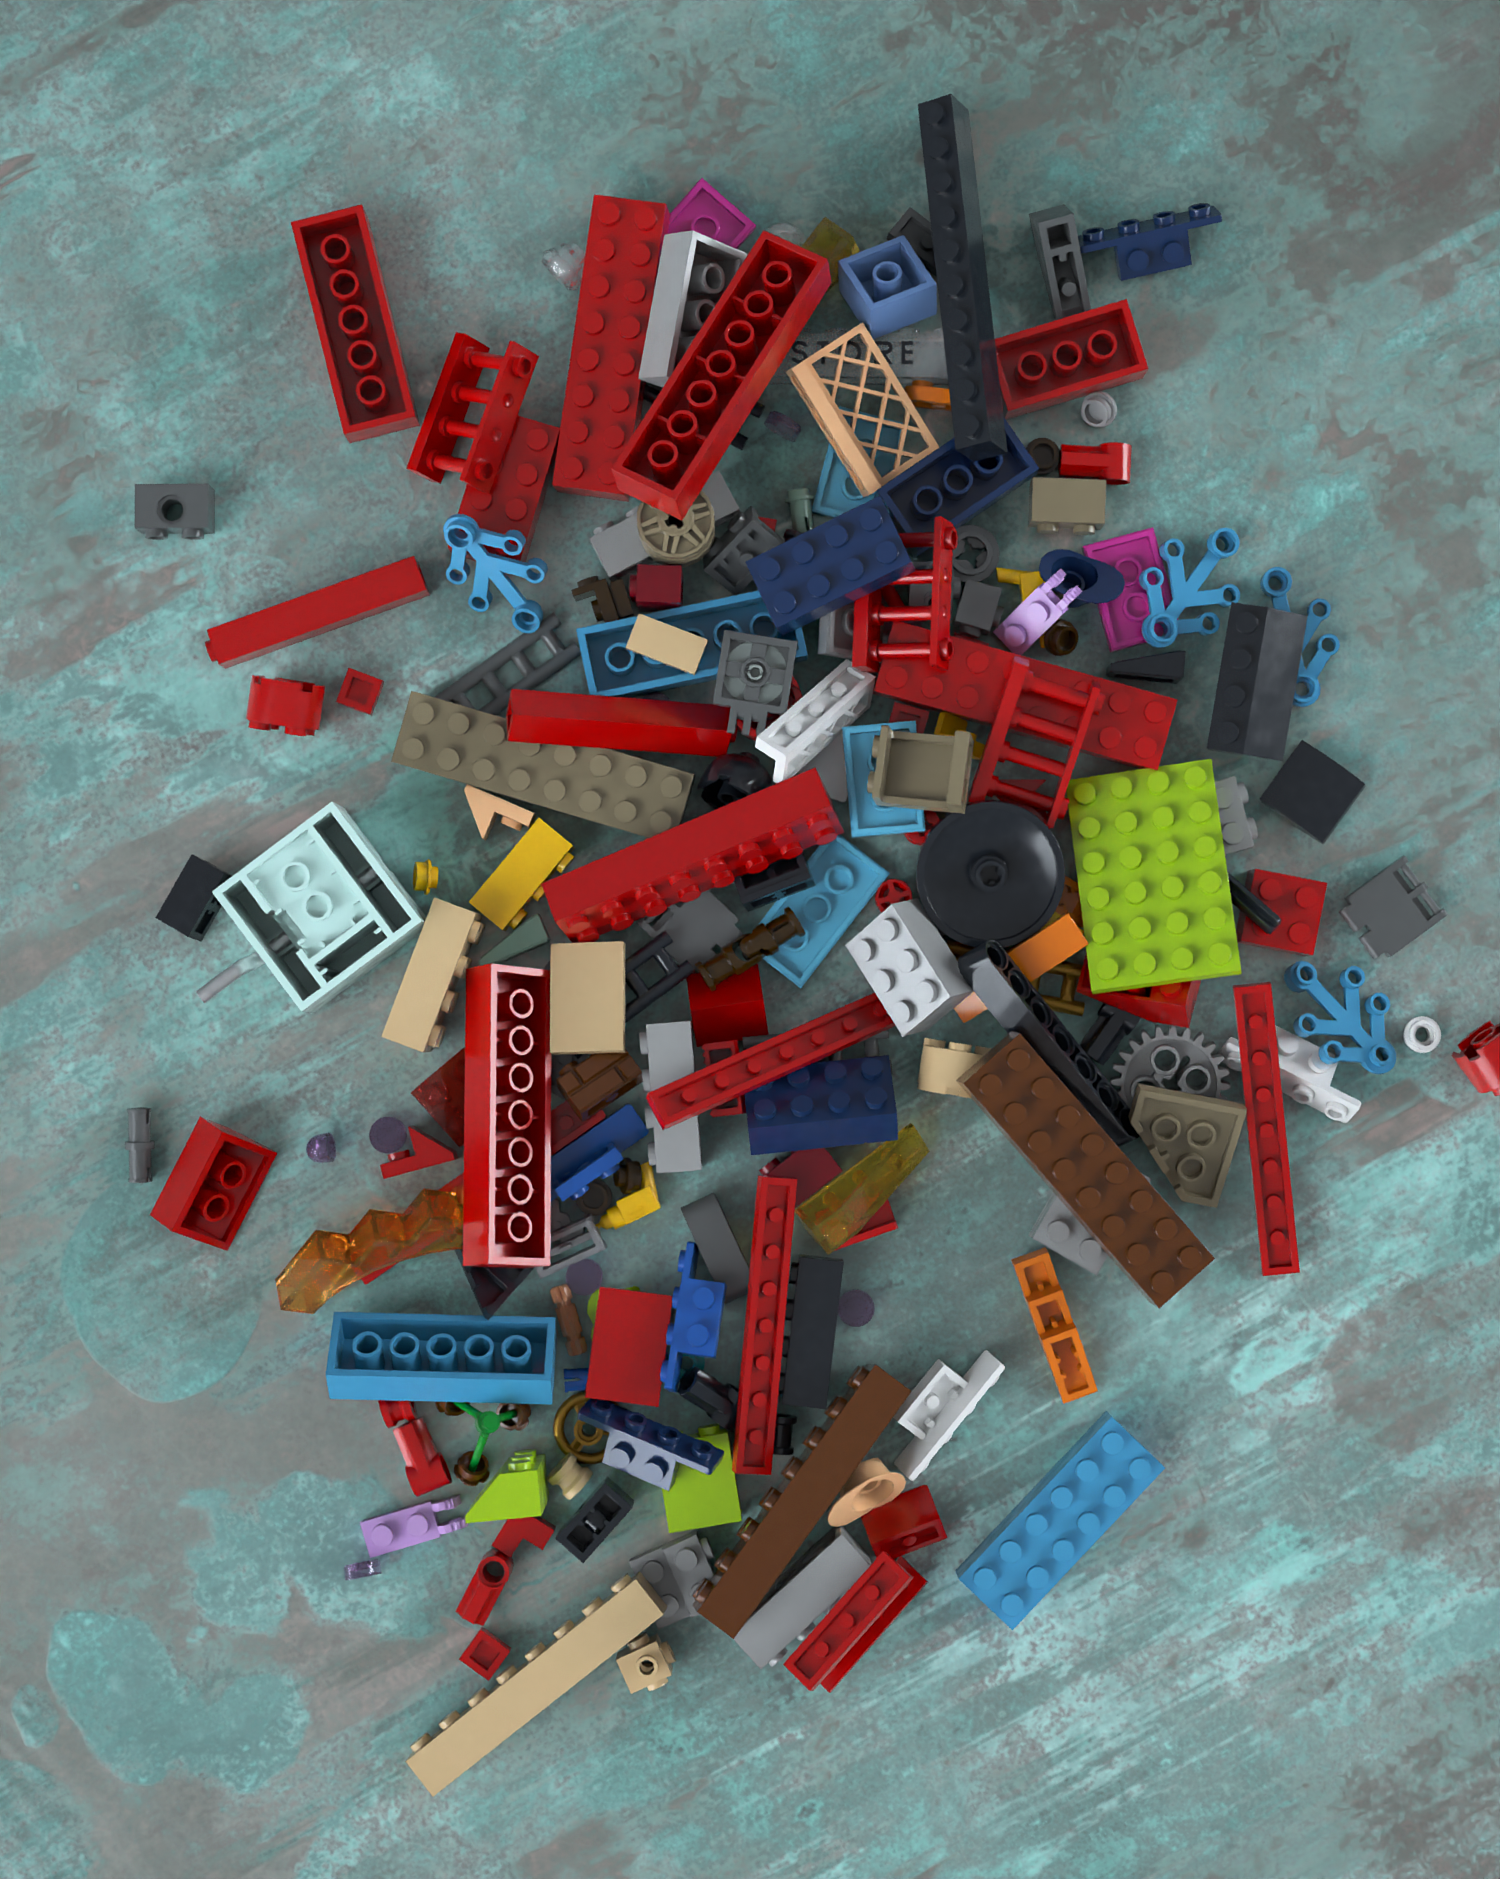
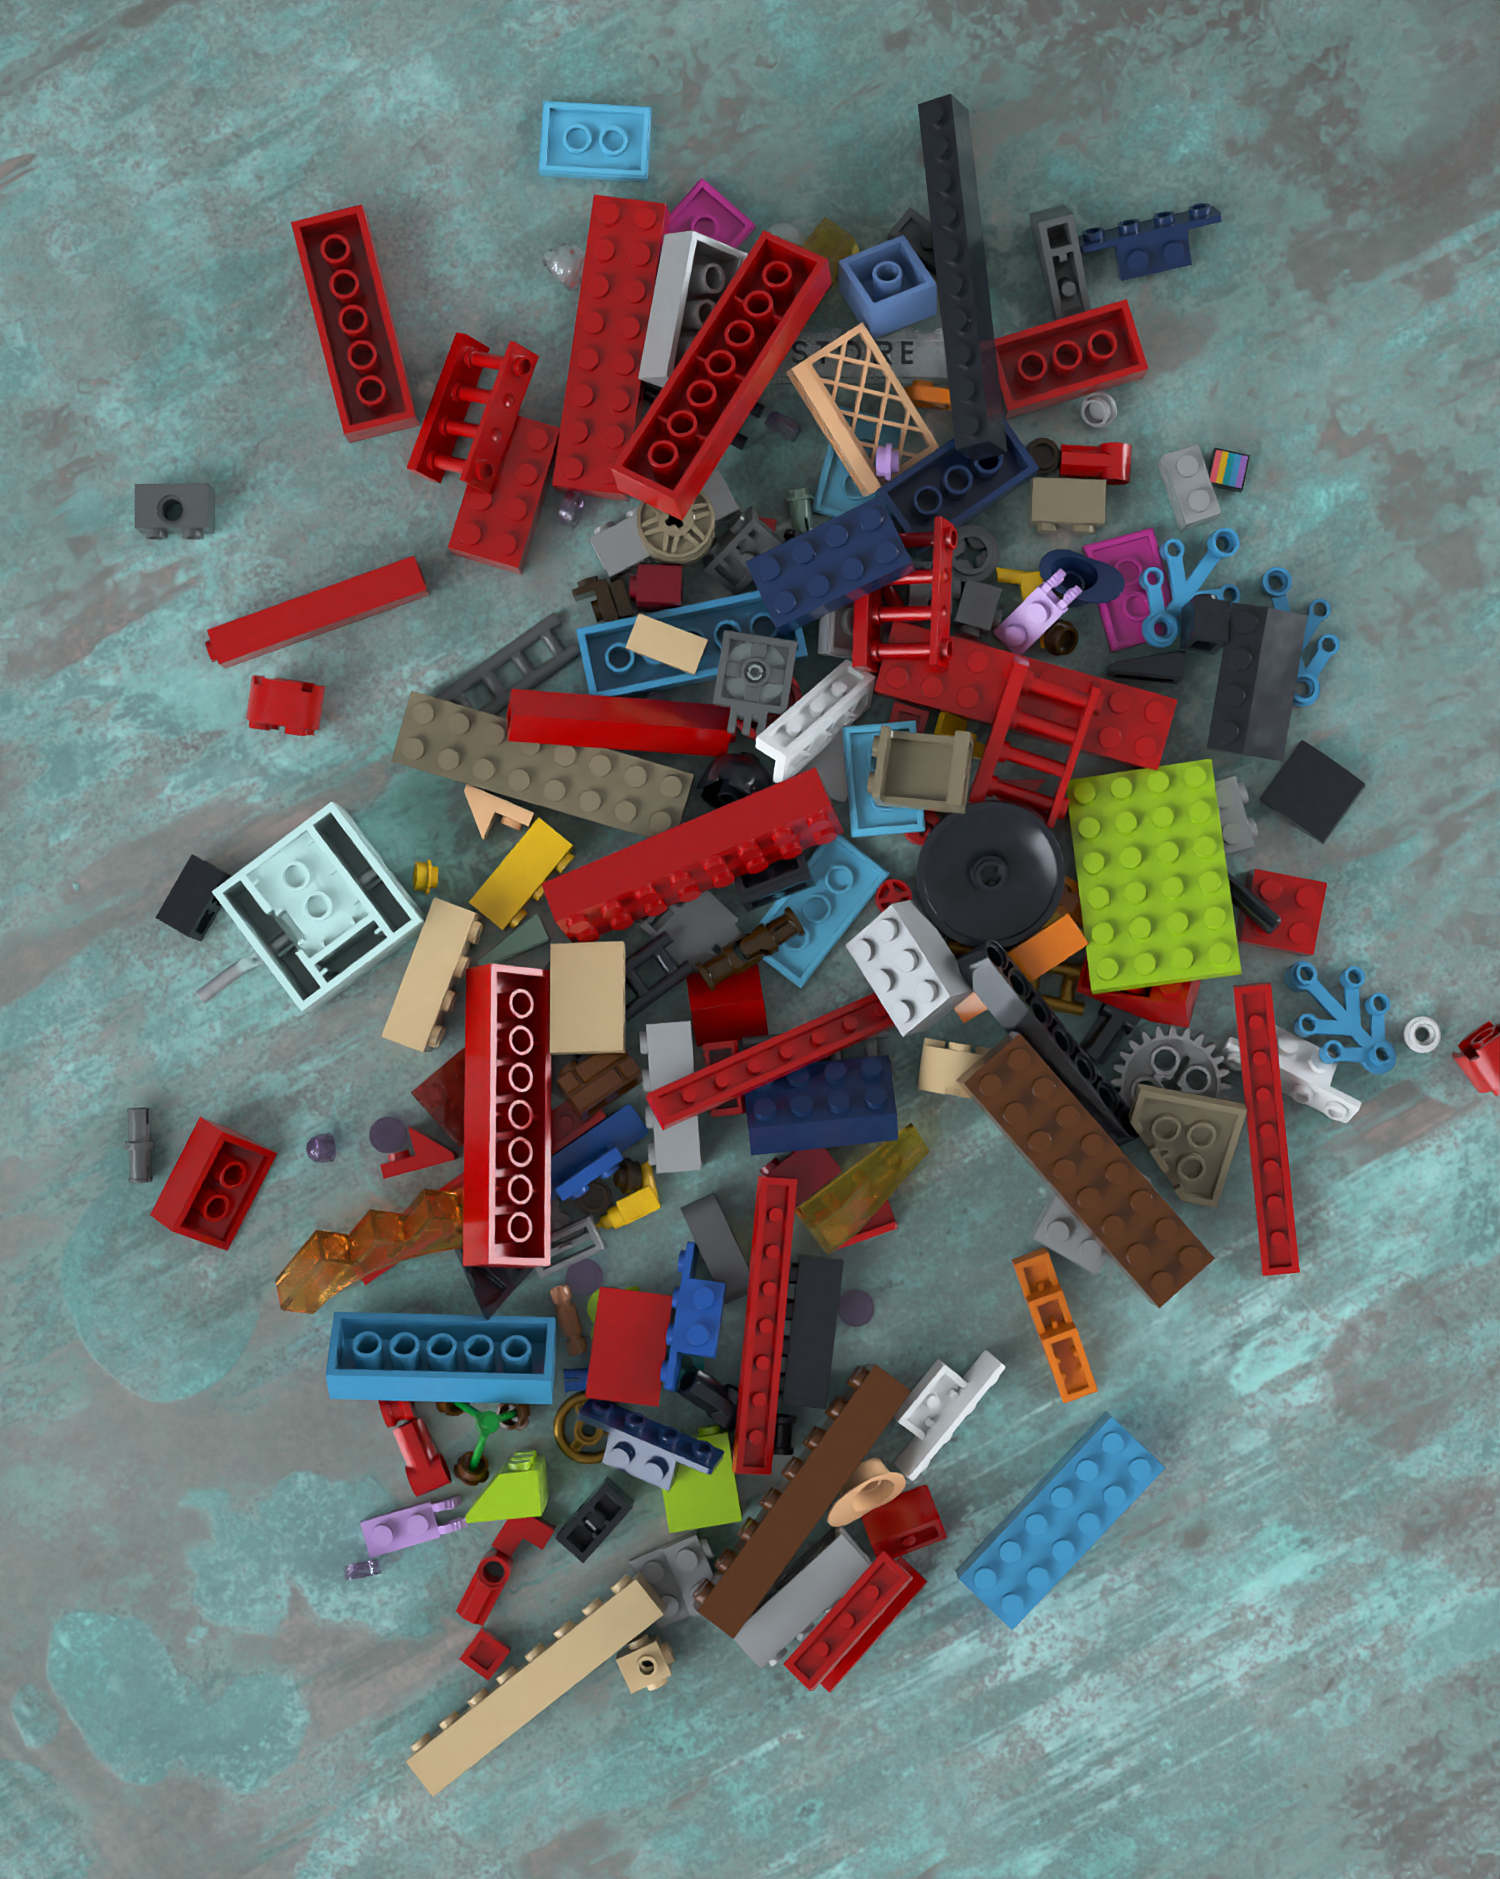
(360, 691): red plate -> none
(493, 567): dark azure plant -> none
(569, 1476): tan wheel -> none
(571, 509): none -> clear purple tile
(595, 141): none -> medium azure tile
(887, 461): none -> lavender plate
(1189, 487): none -> light grey brick
(1205, 624): none -> black brick
(1228, 469): none -> tile
(1390, 910): dark grey plate -> none

